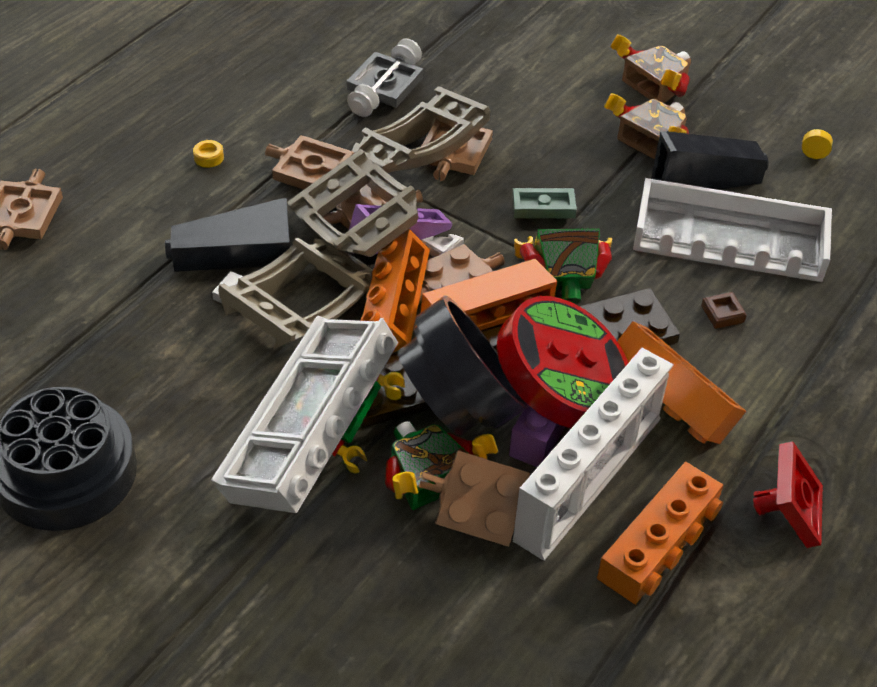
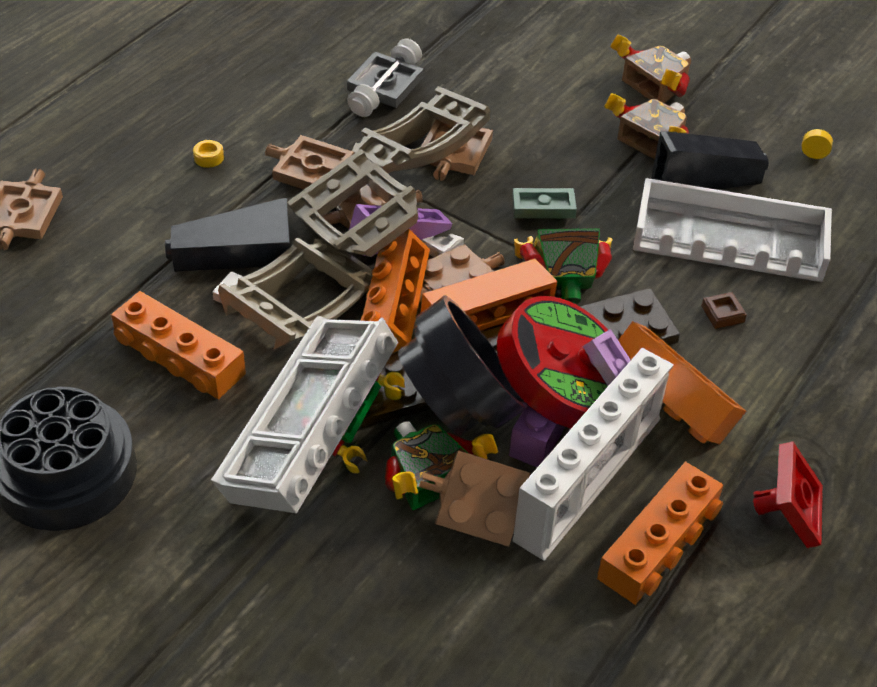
(179, 345): none -> orange brick
(607, 355): none -> lavender plate

